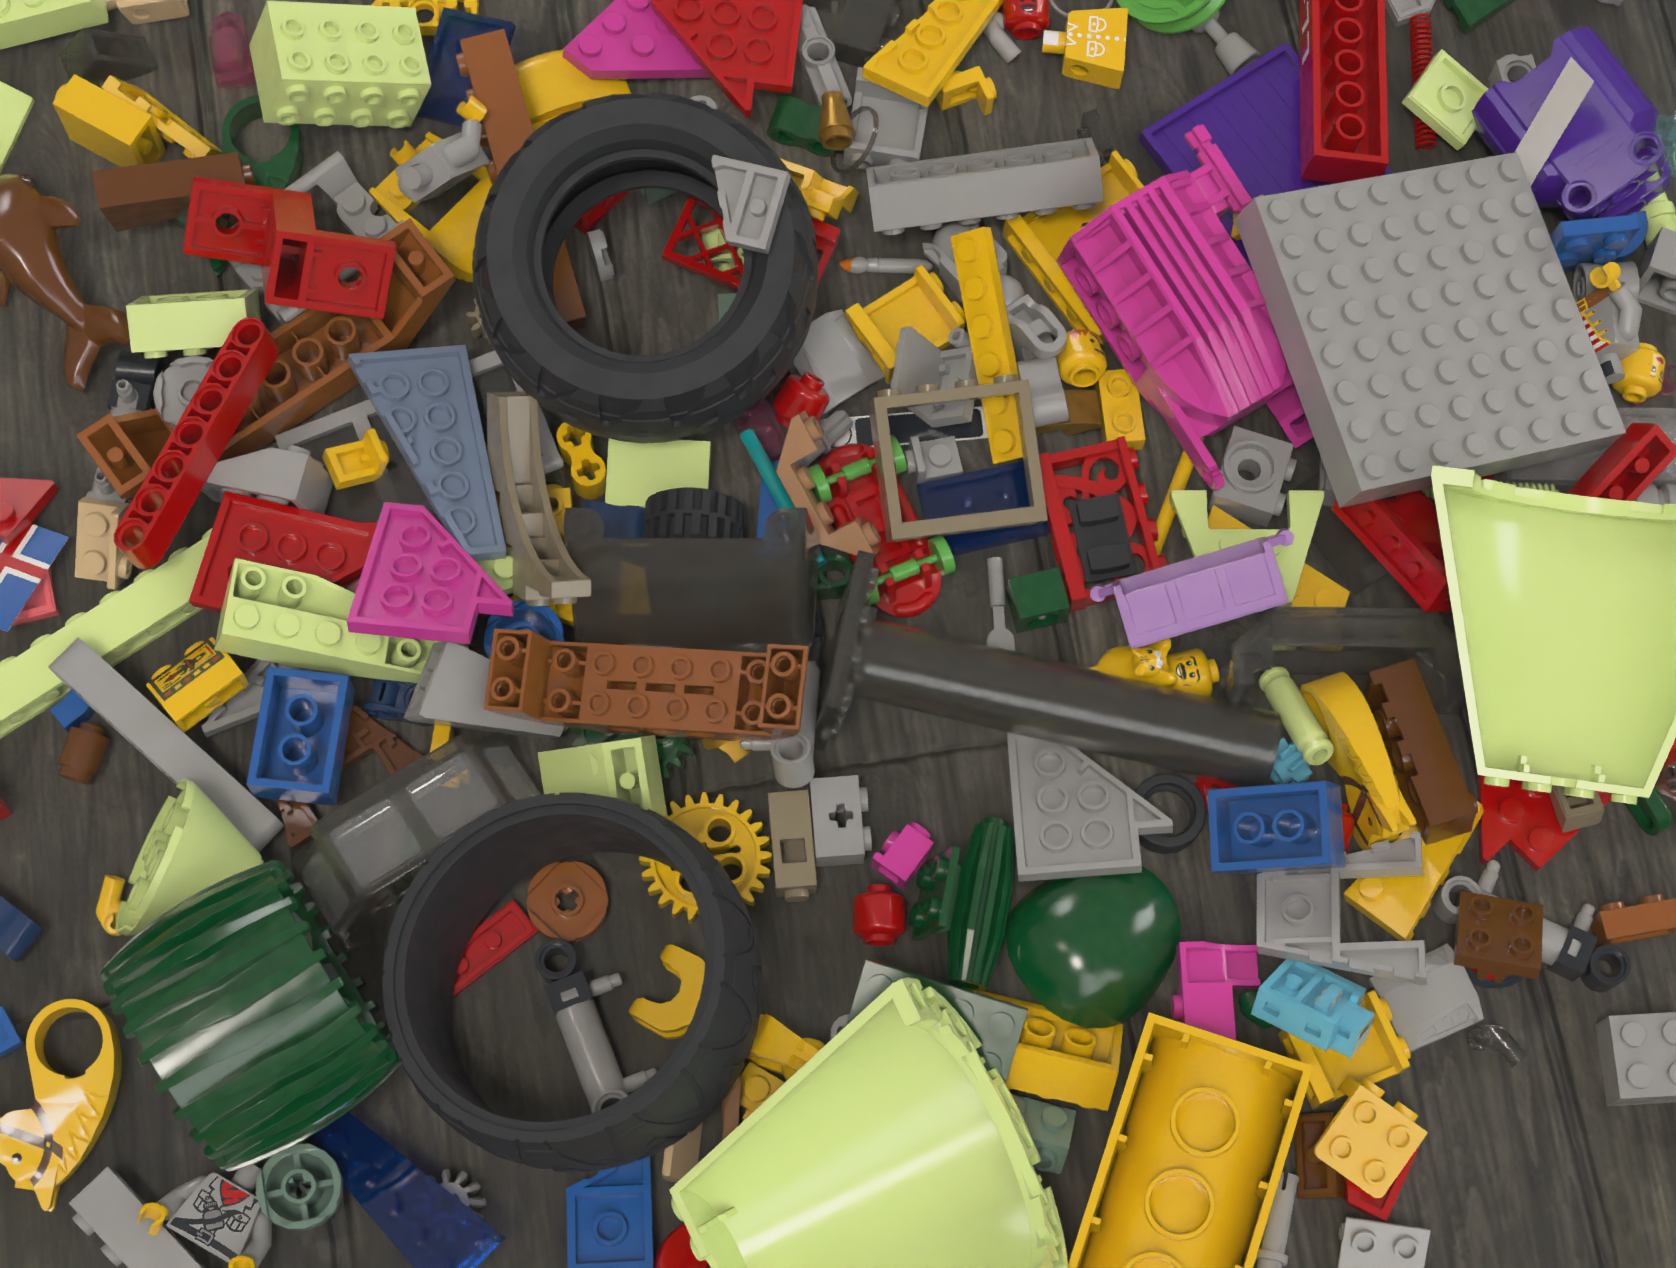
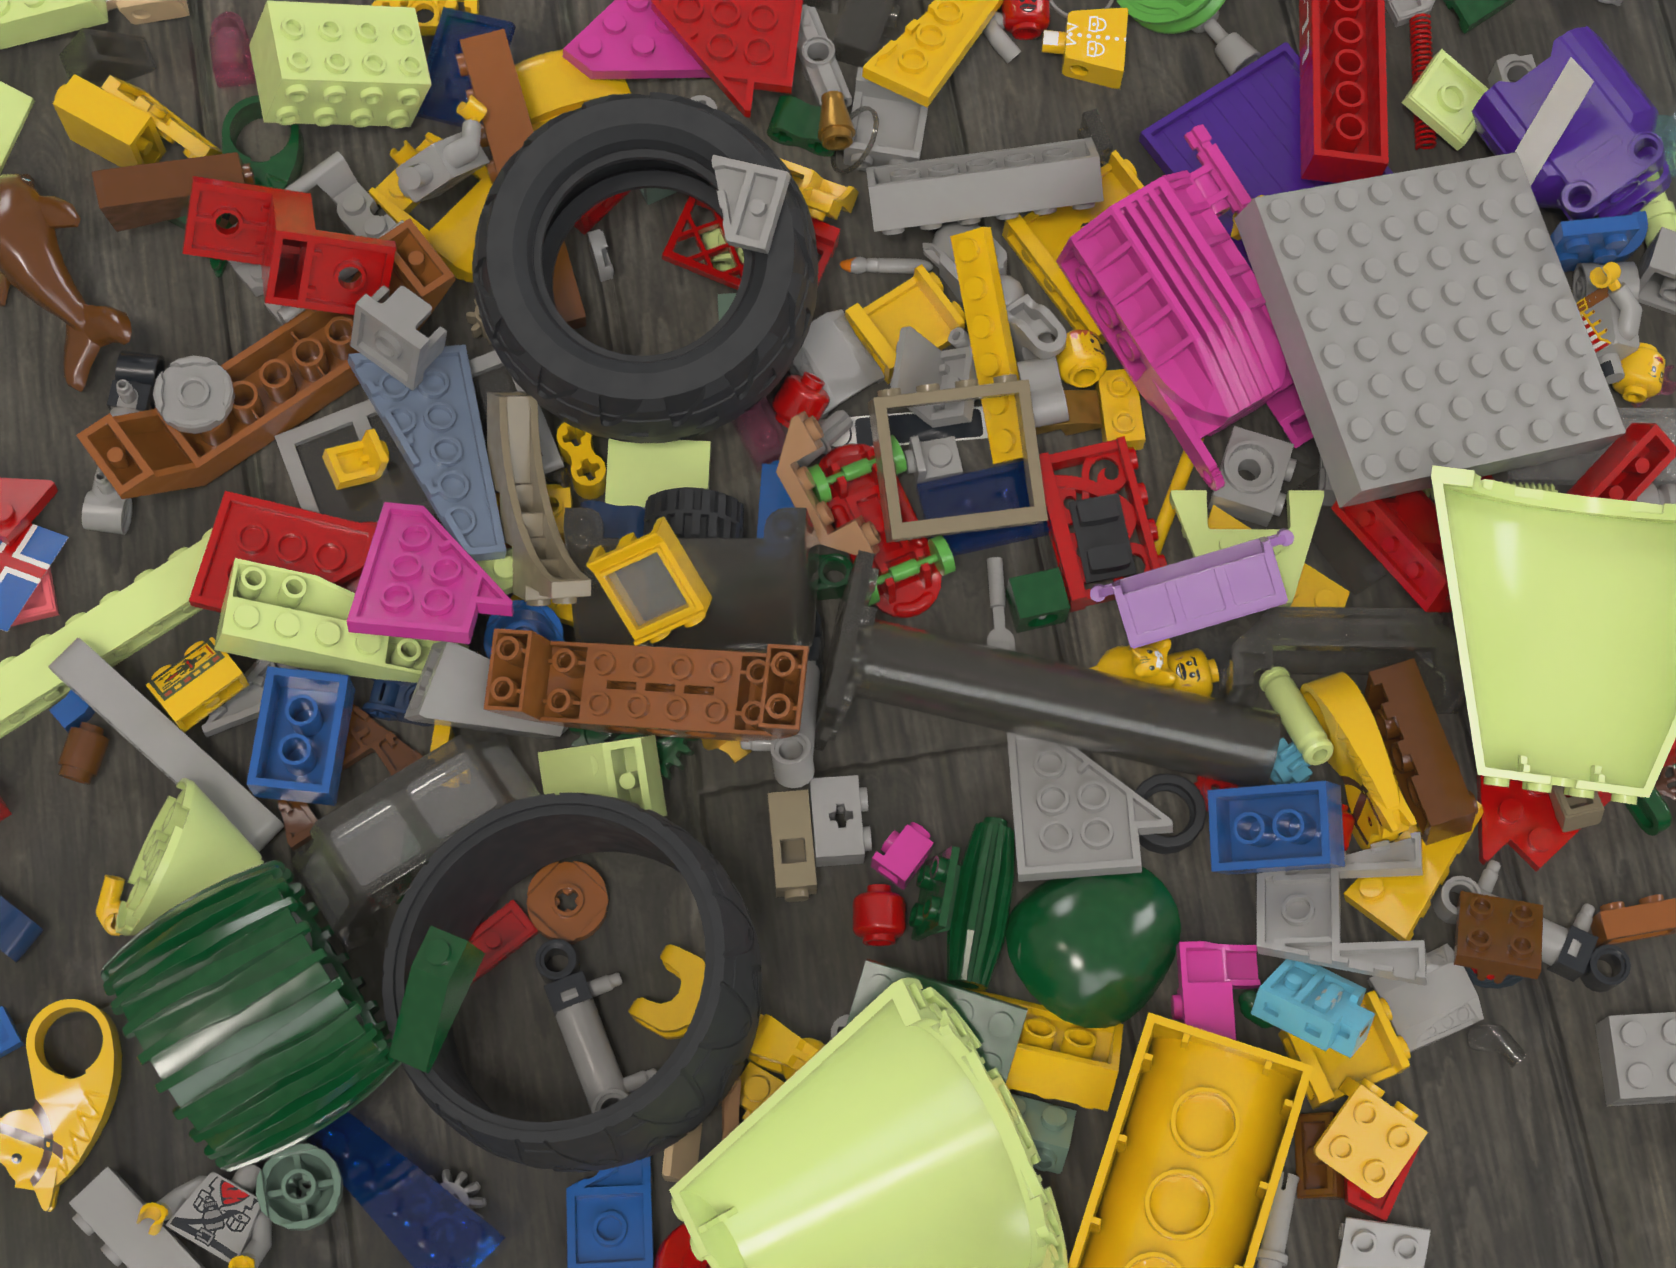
(95, 547): tan bracket -> none
(187, 320): yellowish green brick -> none
(196, 443): red beam -> none
(275, 476): light grey slope -> none
(388, 334): none -> light grey panel
(433, 997): none -> dark green slope
(651, 583): none -> yellow window
(699, 821): yellow gear -> none
(769, 474): teal bar -> none
(965, 87): yellow bracket -> none

